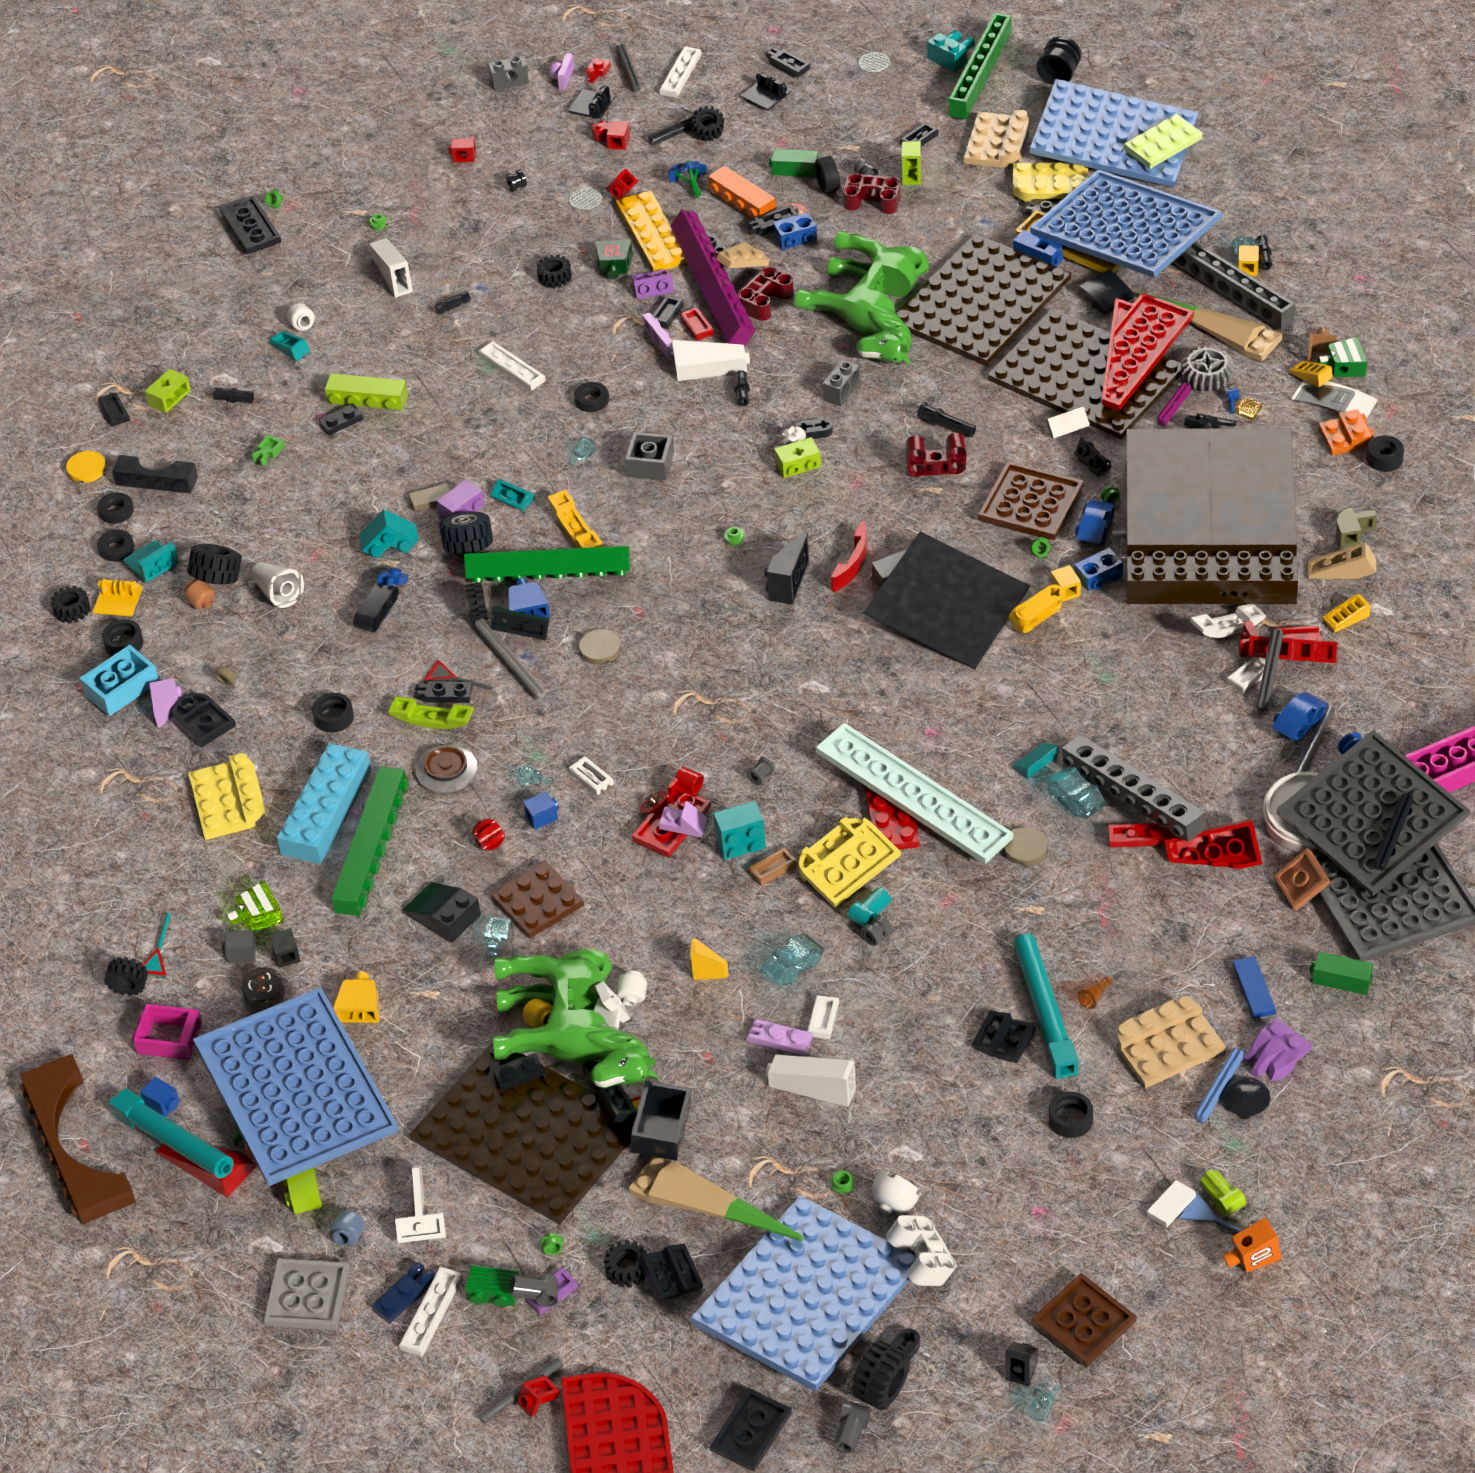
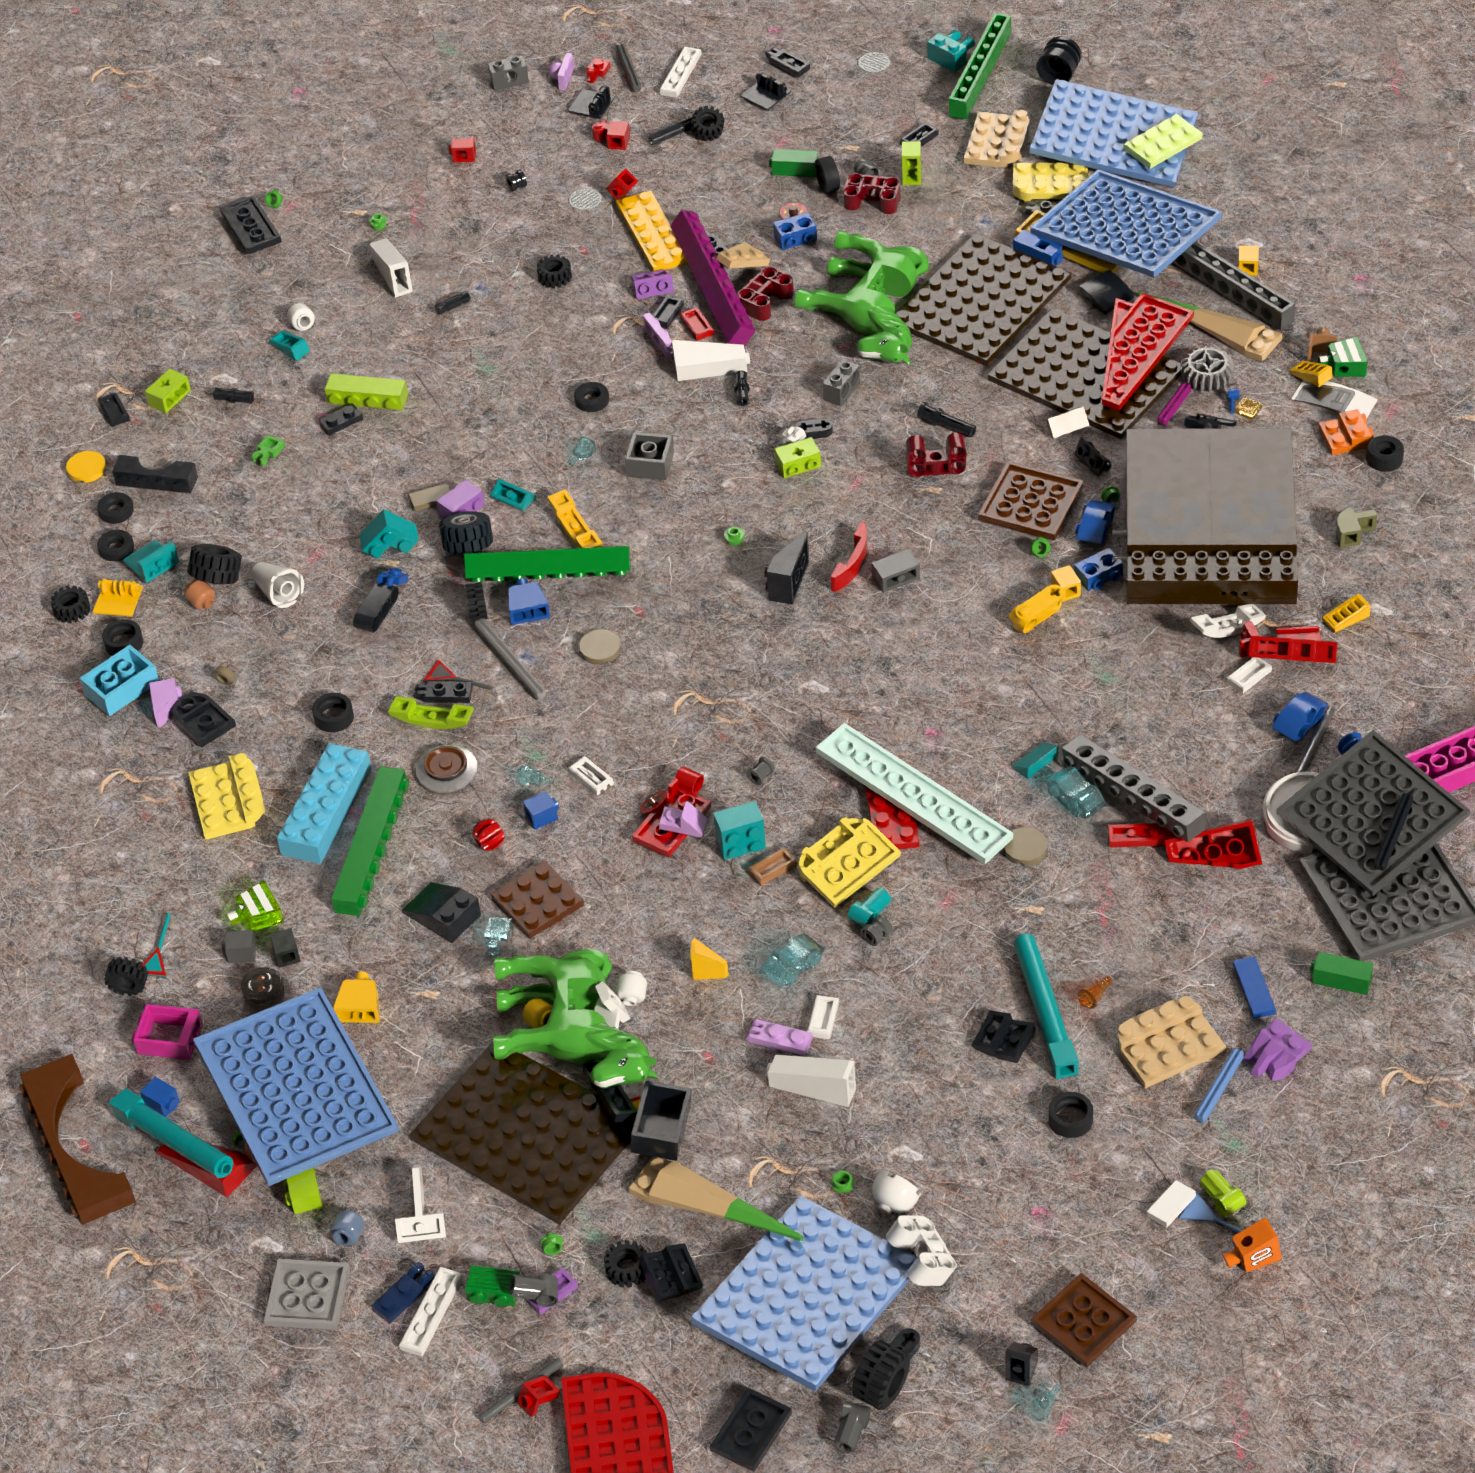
(512, 366): white tile -> none
(518, 1071): black plate -> none
(519, 623): black plate -> none
(614, 257): dark green torso -> none
(694, 169): plant -> none
(741, 193): brick -> none
(764, 223): black hinge -> none
(946, 600): black piece -> none
(1245, 241): clear light blue piece -> none
(1246, 1097): black dish -> none
(1264, 253): black pin -> none
(1269, 669): dark grey axle -> none
(1301, 879): nougat plate -> none
(1344, 564): tan slope -> none

